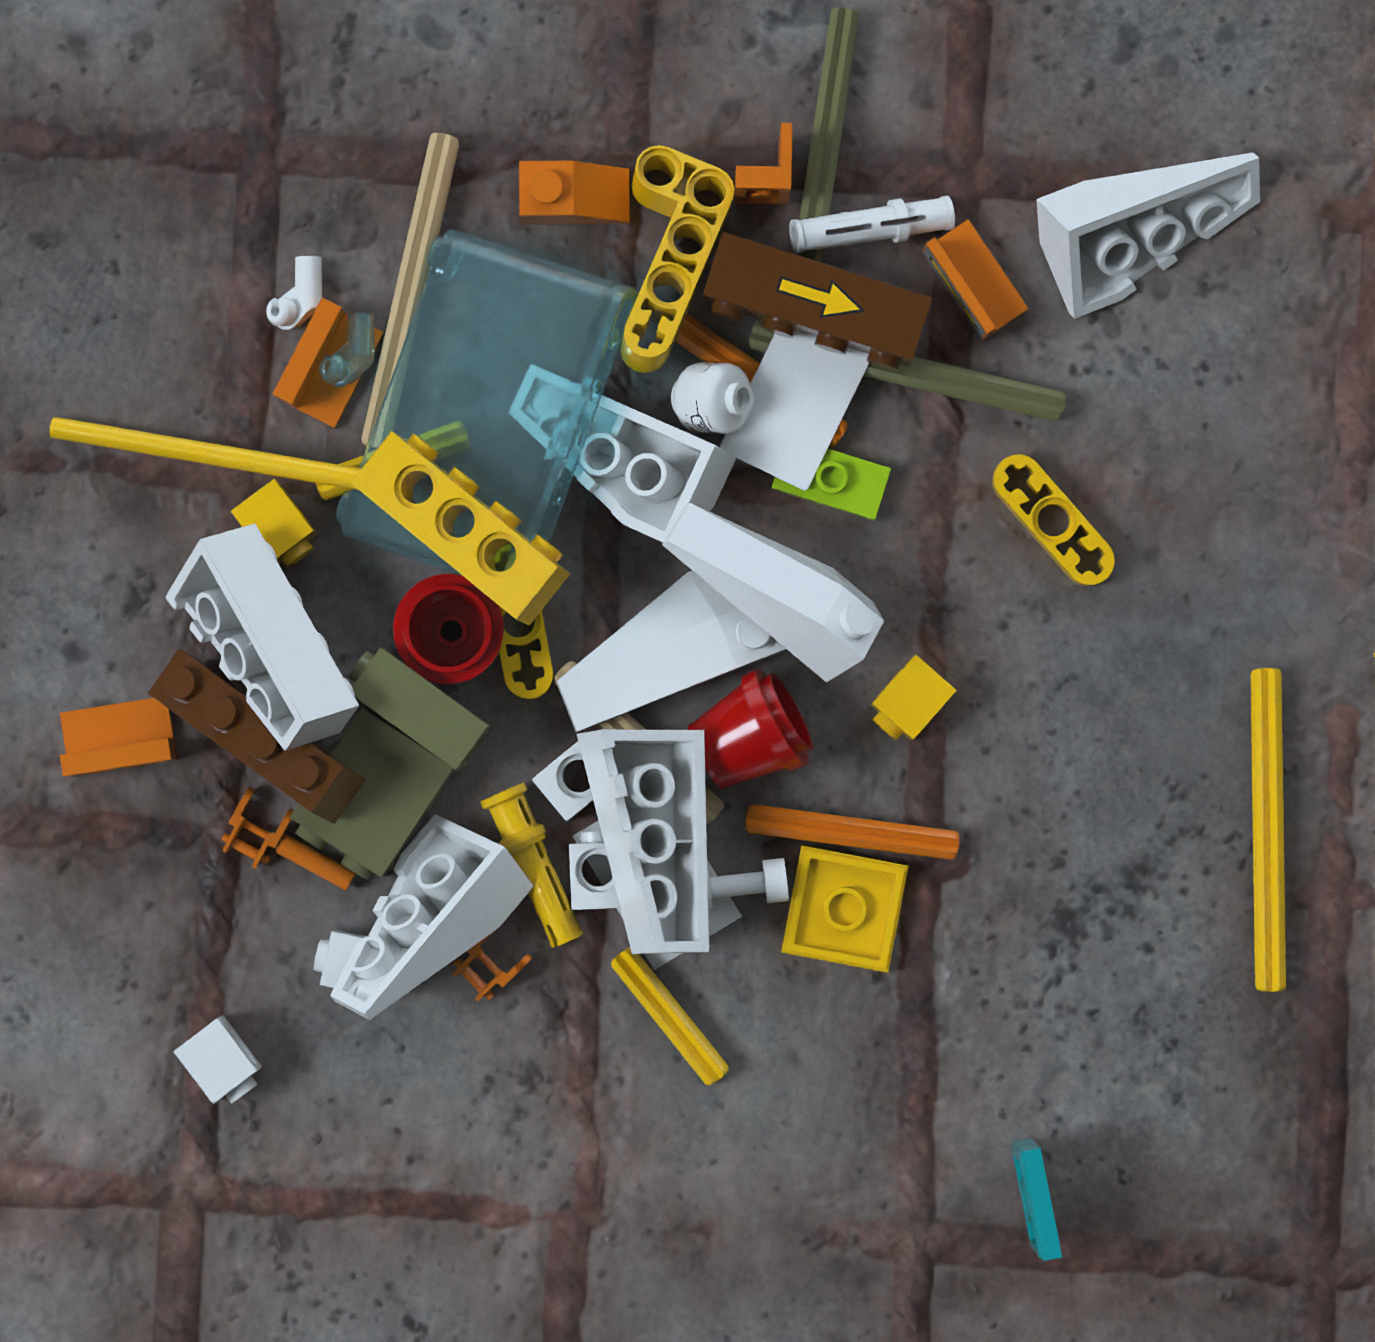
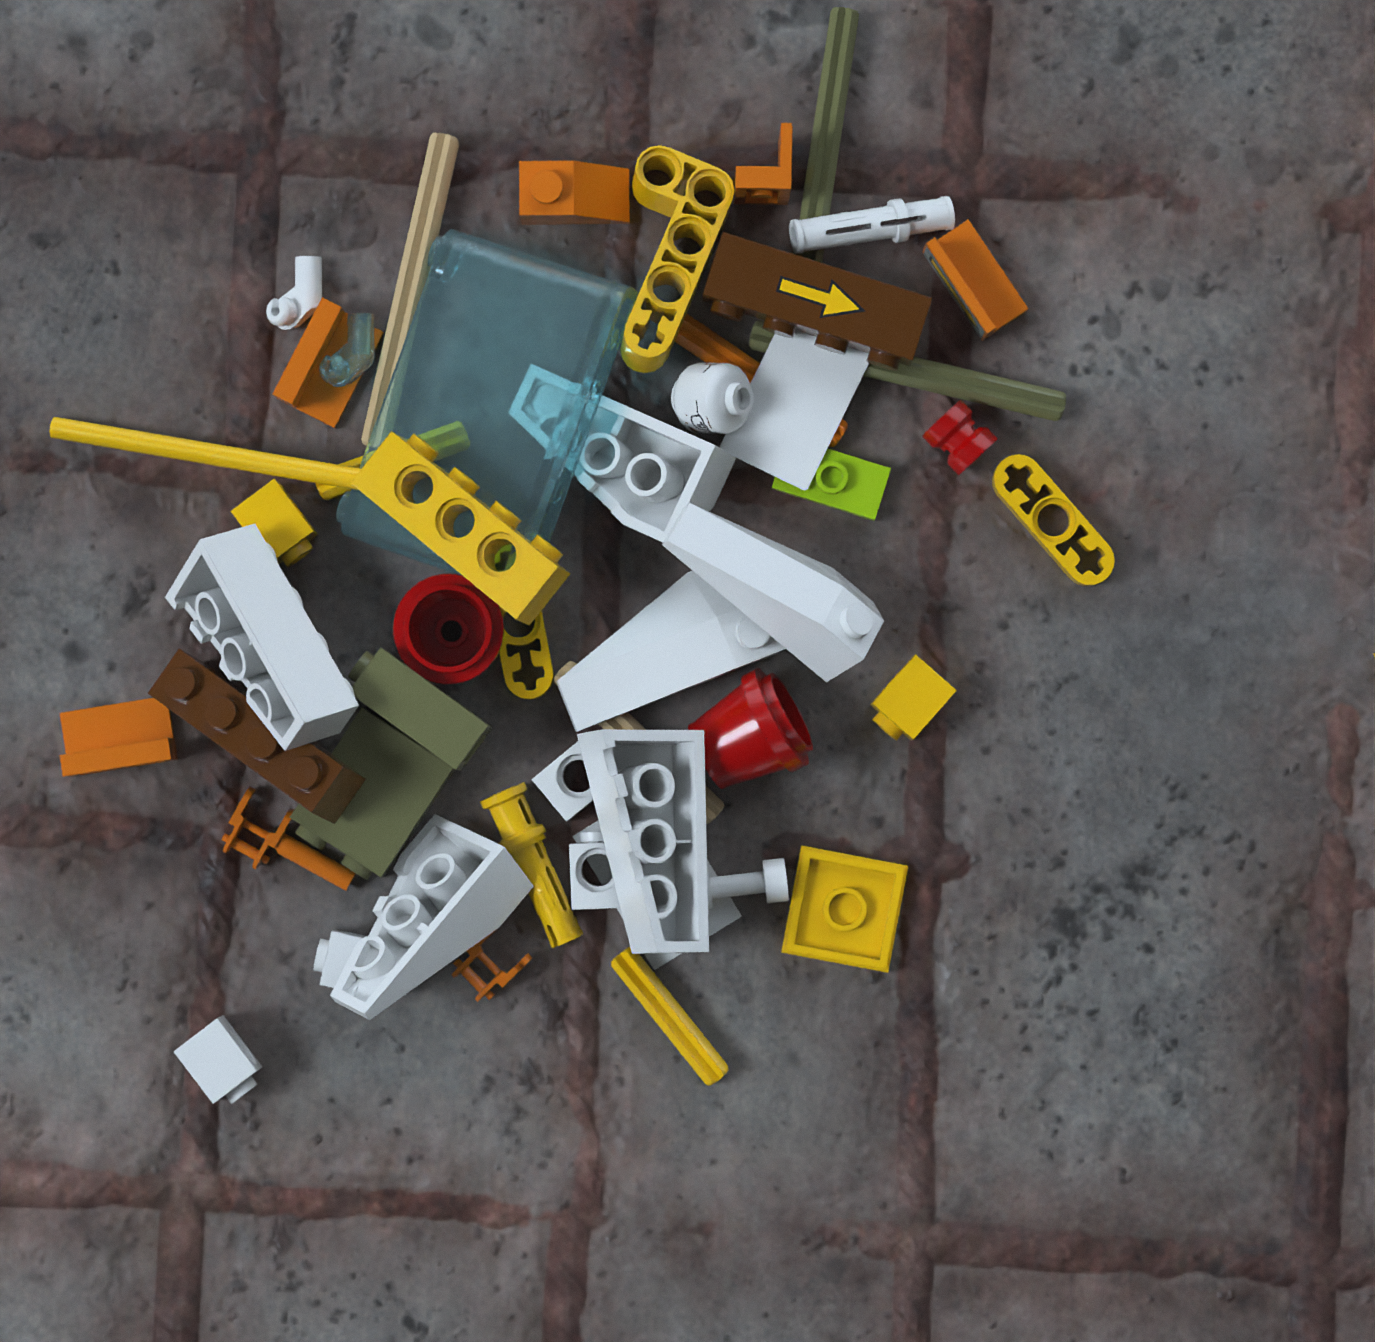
(852, 831): orange axle -> none
(958, 436): none -> red wheel
(1036, 1199): teal tile -> none
(1124, 225): white wedge -> none
(1268, 830): yellow axle -> none

